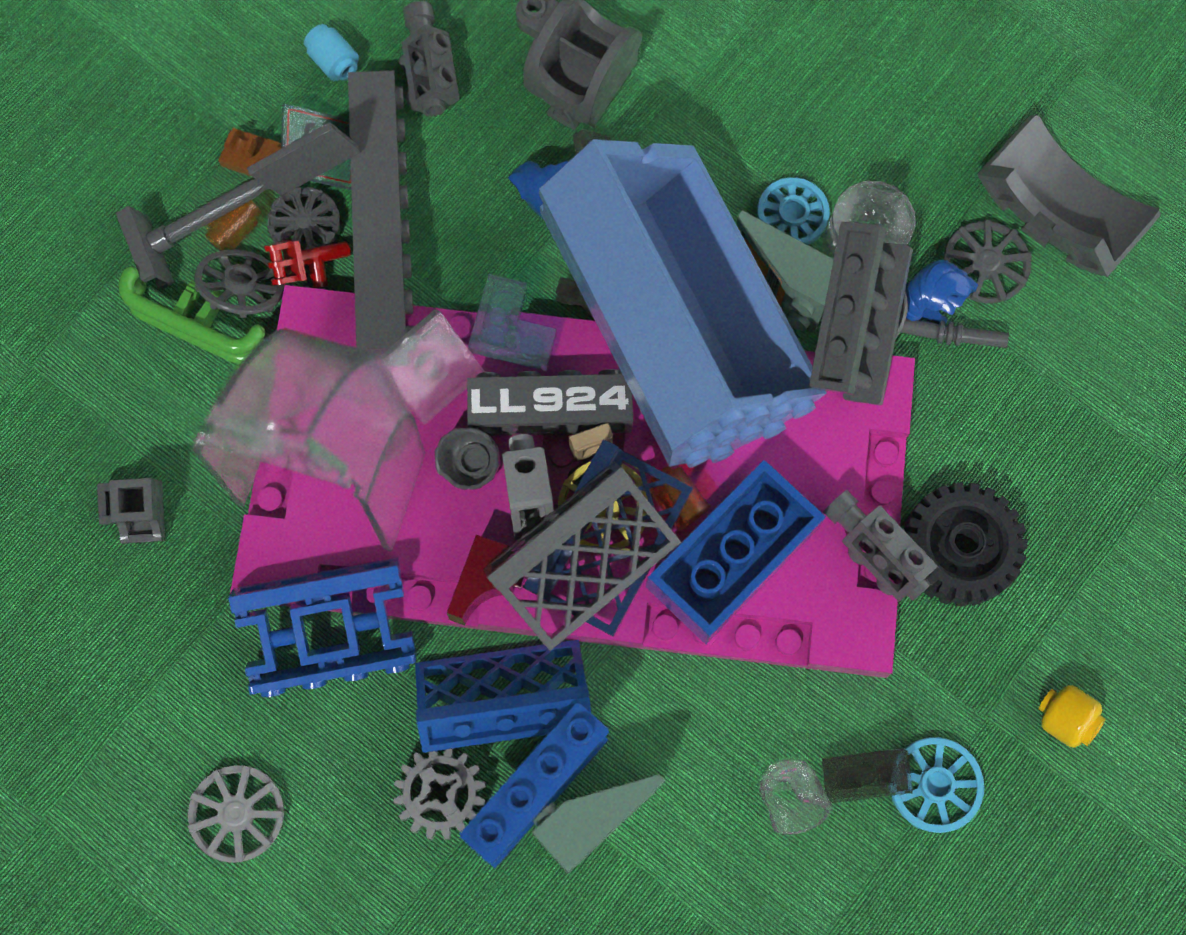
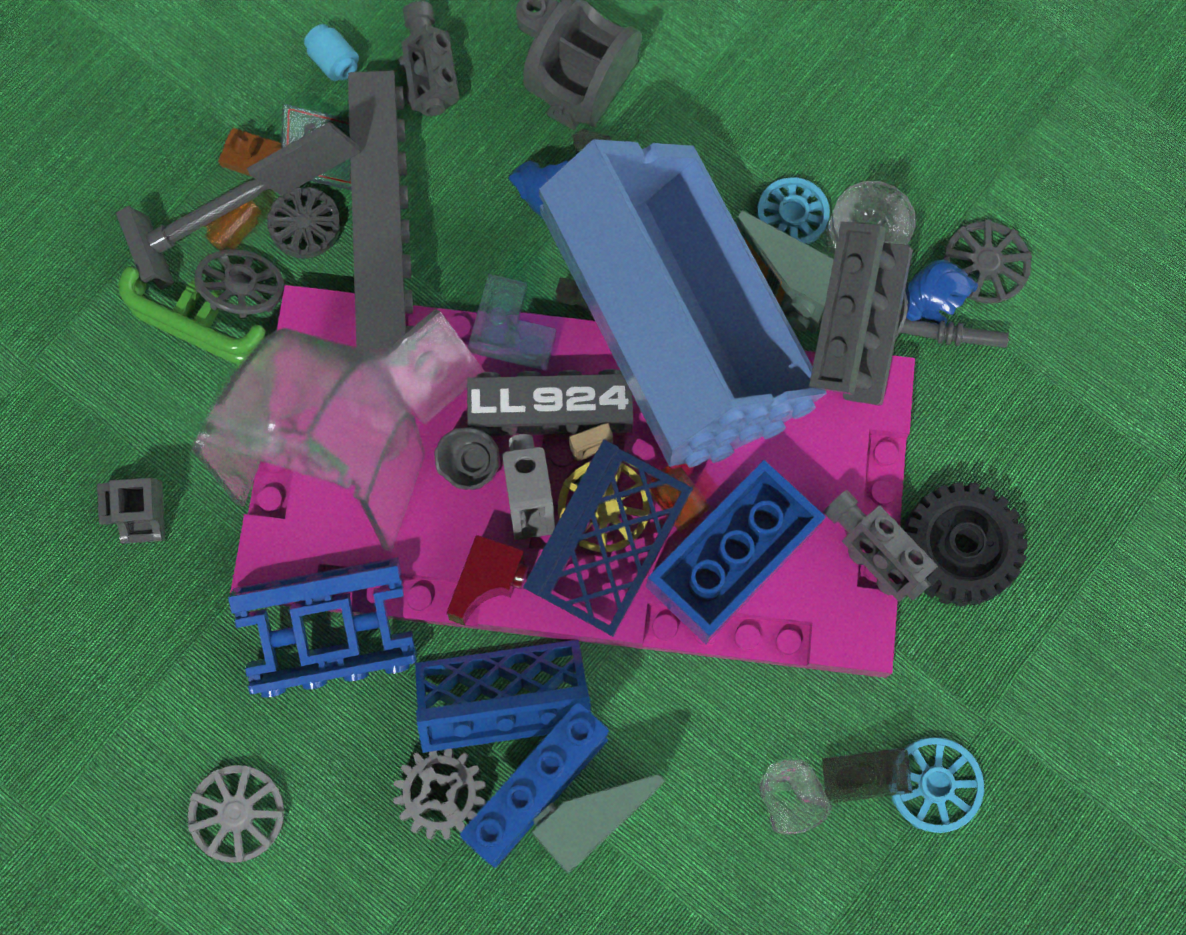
(296, 259): red arm -> none
(558, 528): dark grey fence -> none
(1063, 201): dark grey panel -> none
(1071, 716): yellow head -> none

